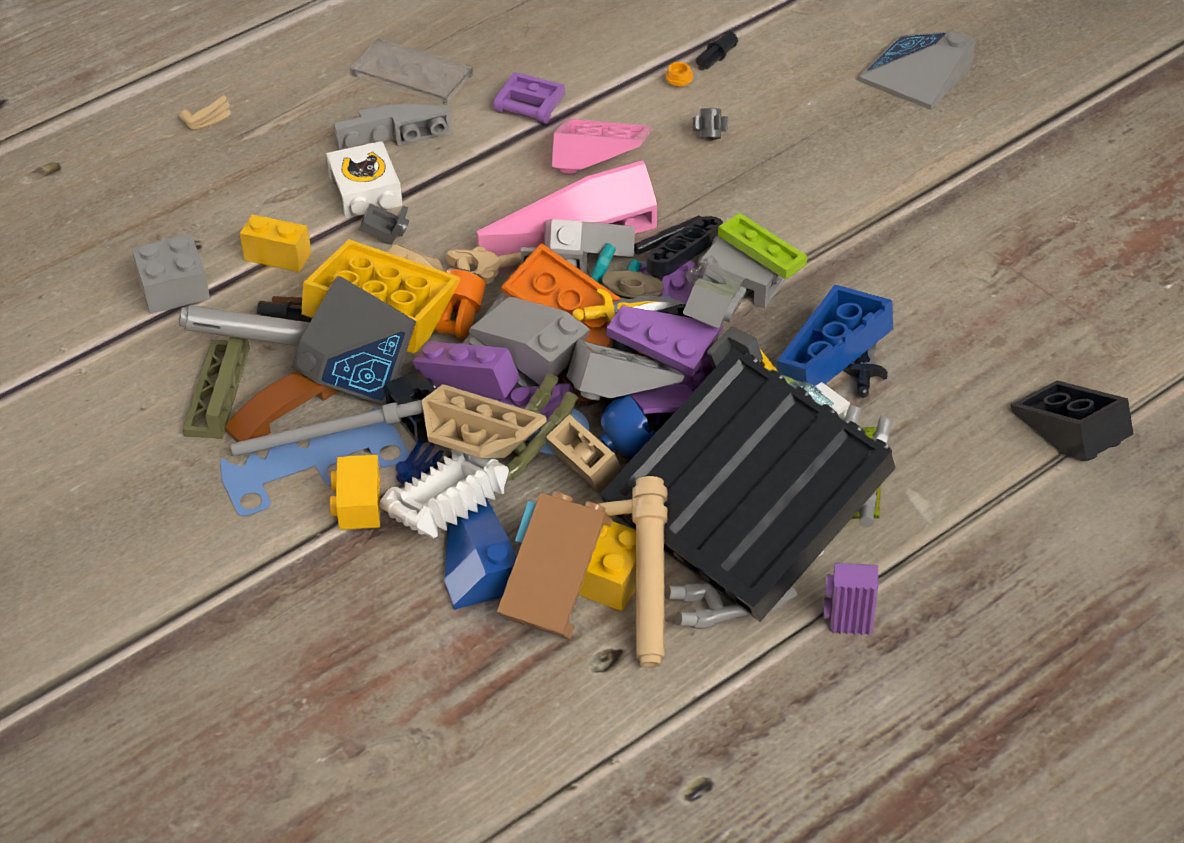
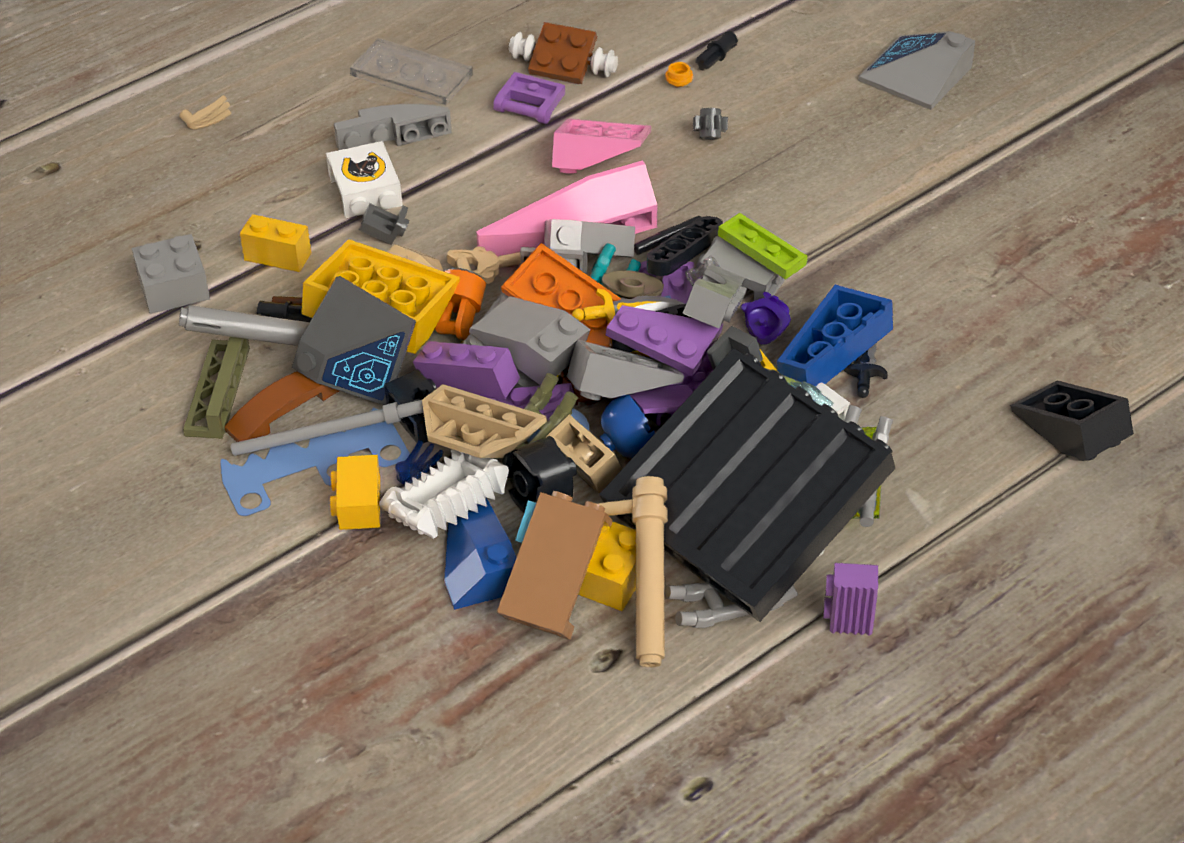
(539, 469): none -> black brick
(563, 53): none -> dark orange plate
(766, 318): none -> dark purple hat

